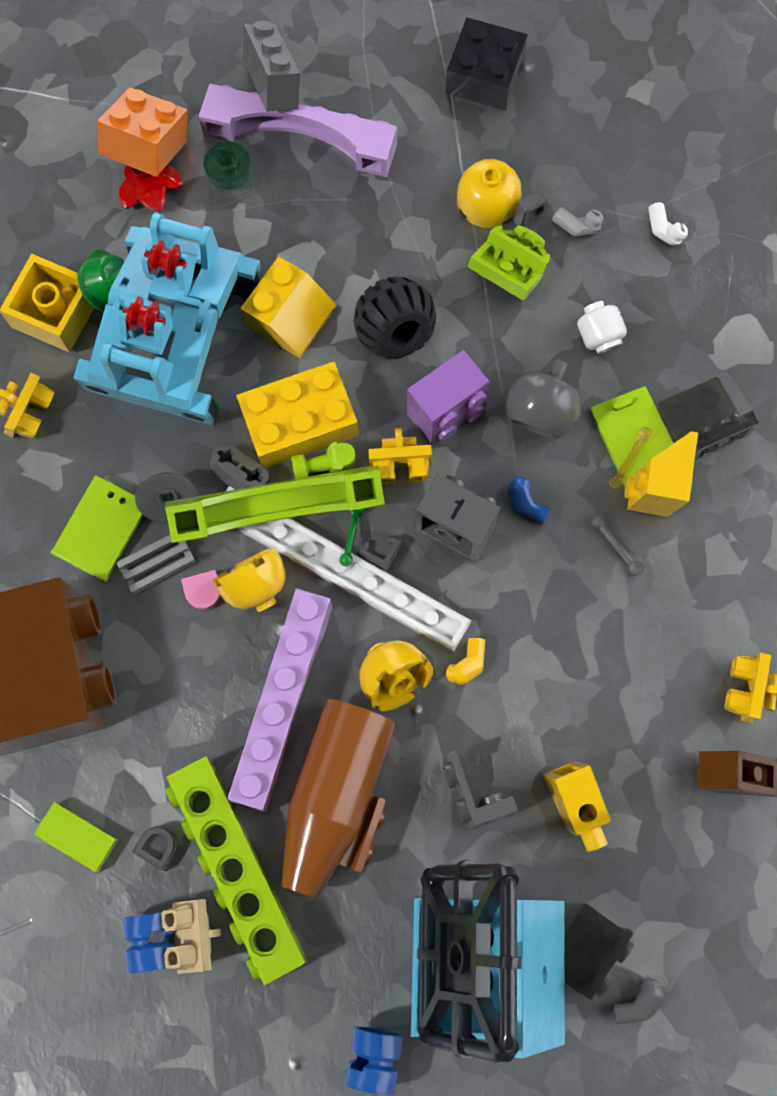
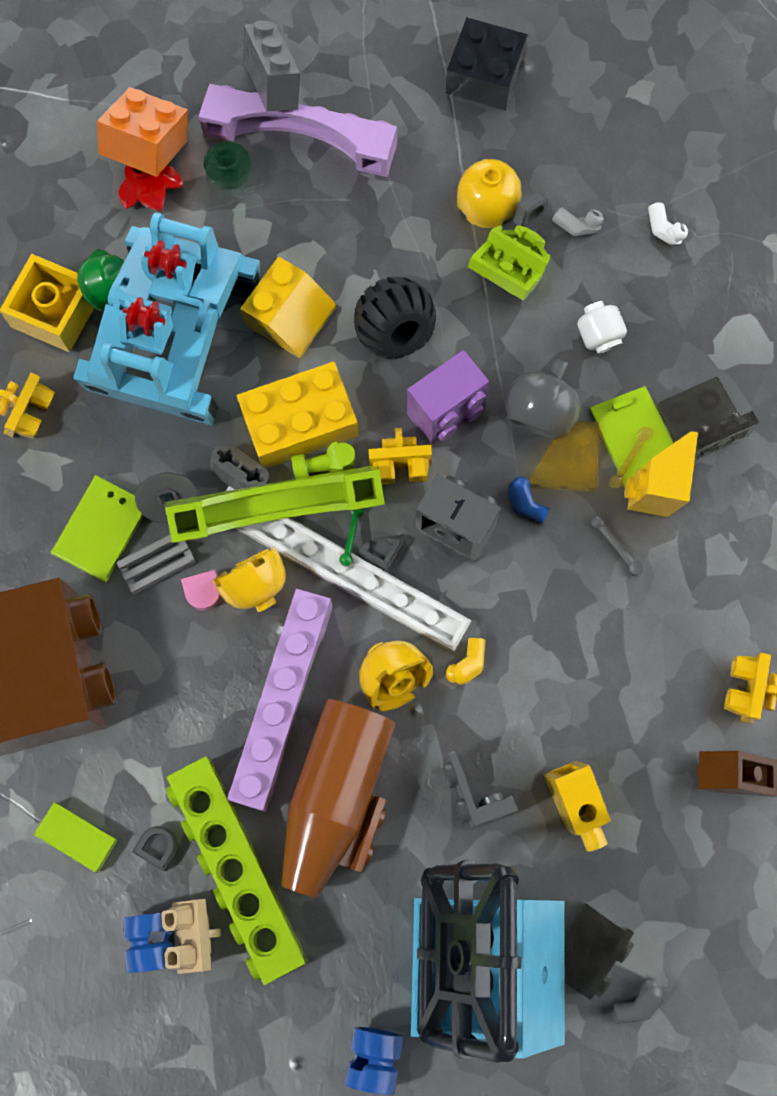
(570, 461): none -> clear yellow wing

